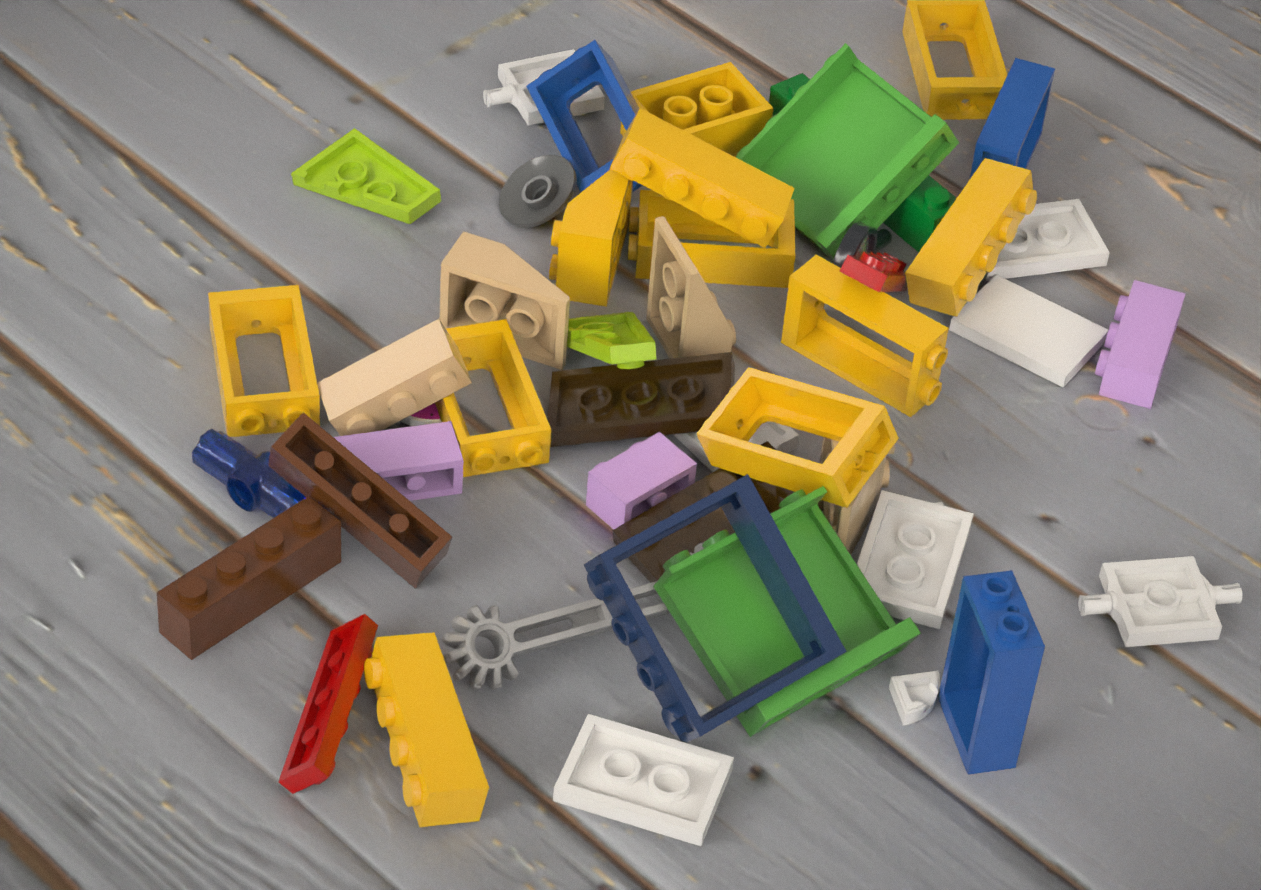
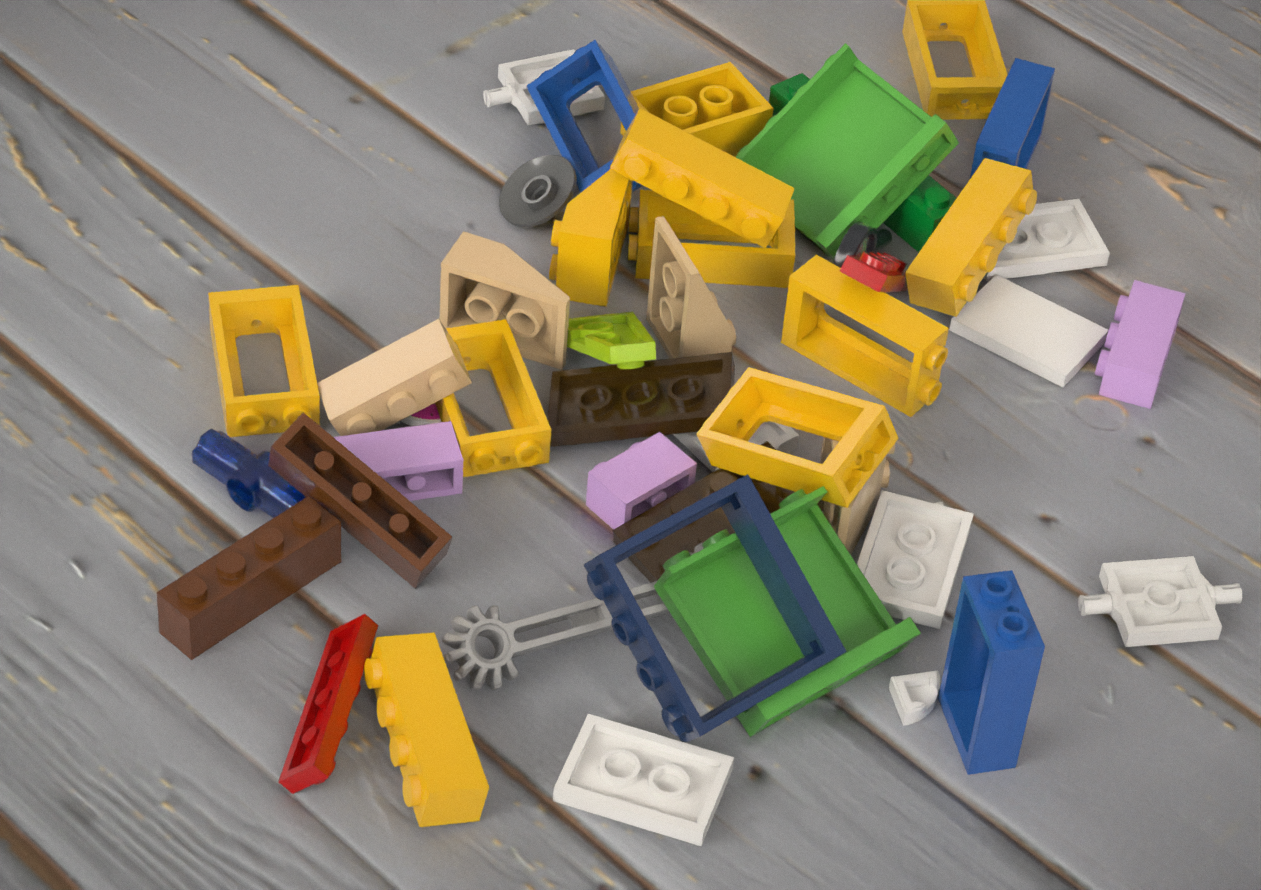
(369, 178): lime wing -> none

